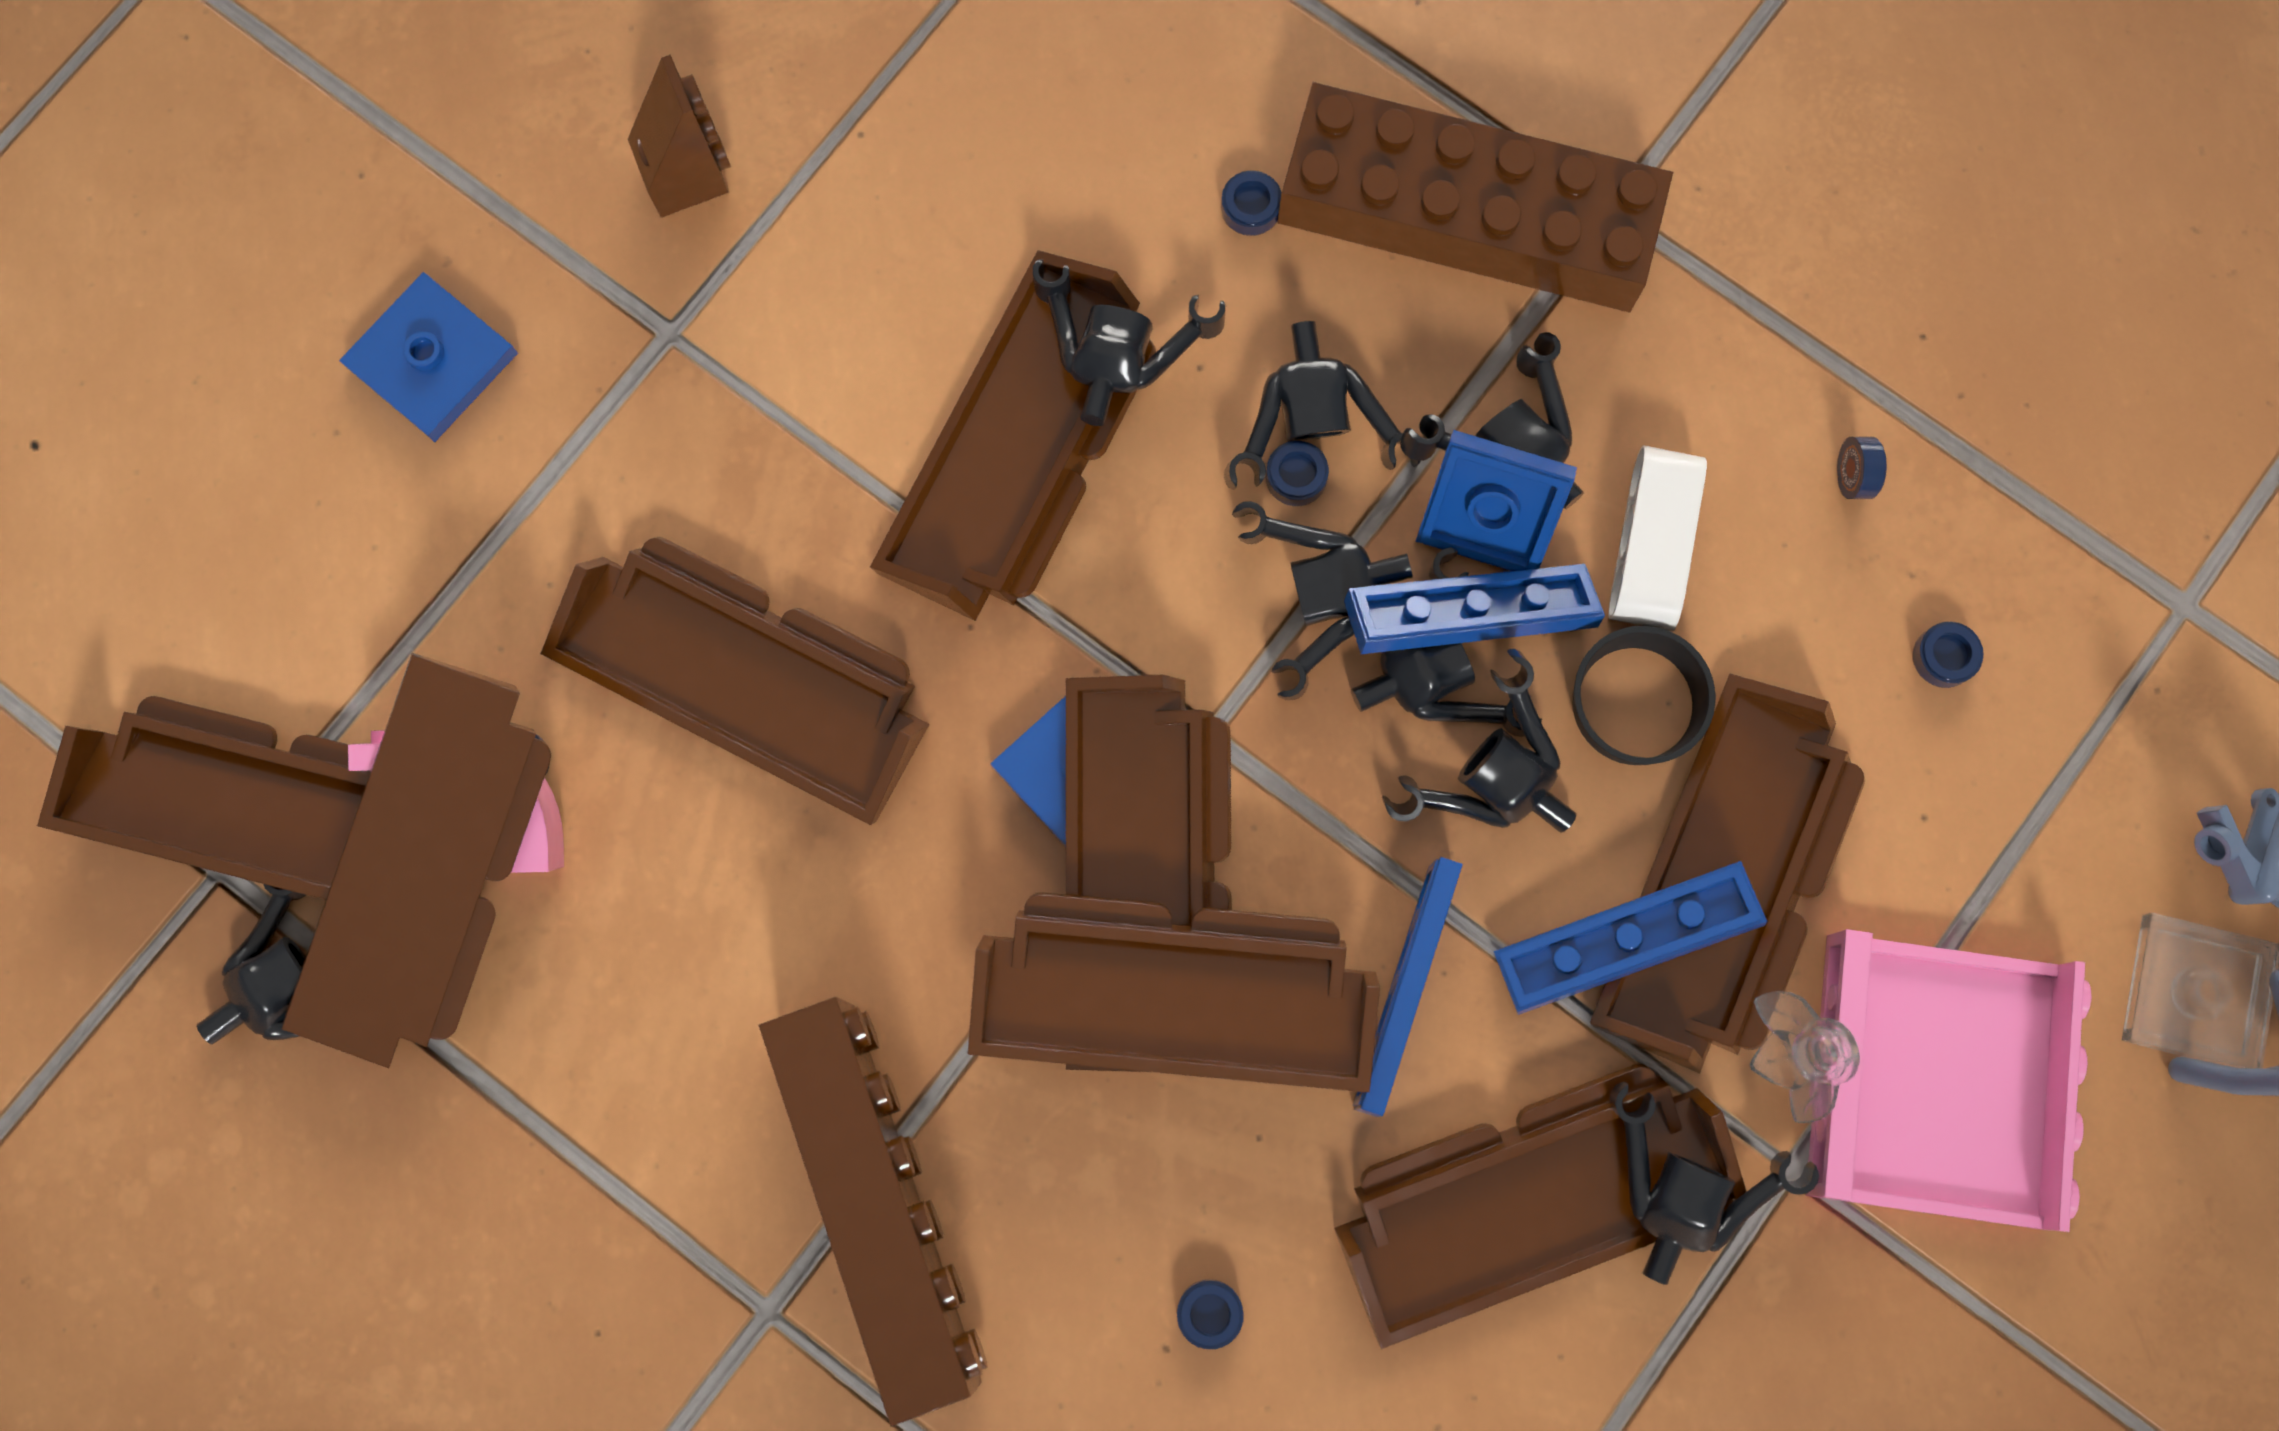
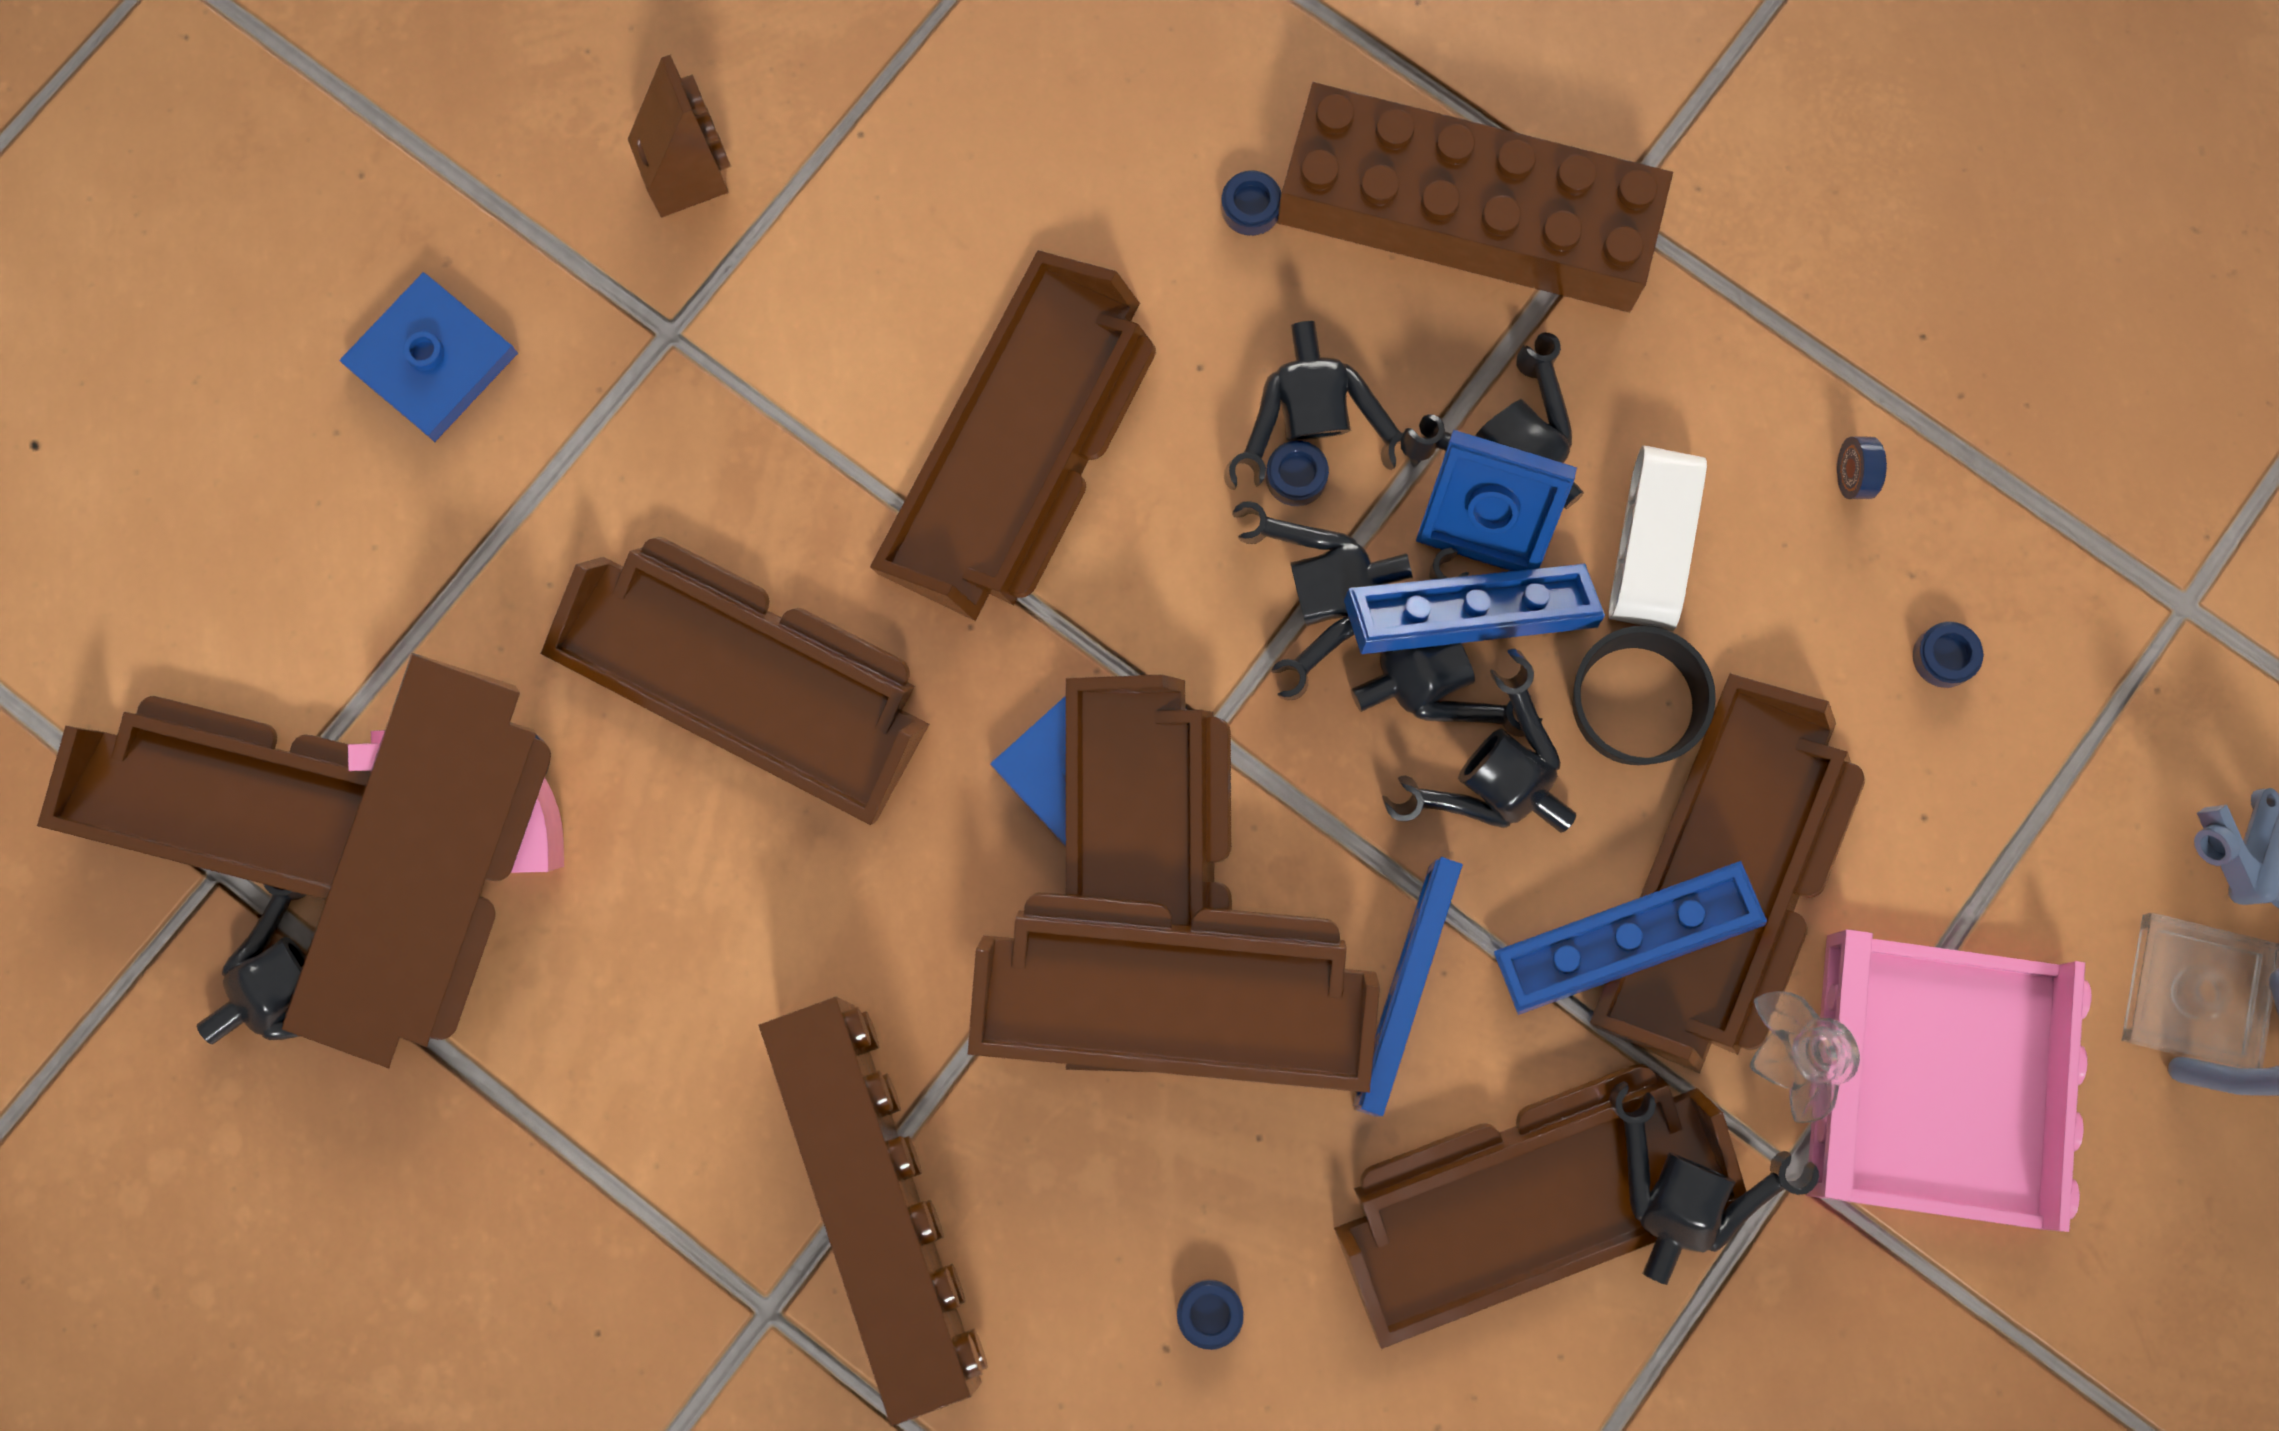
(1115, 344): black piece -> none

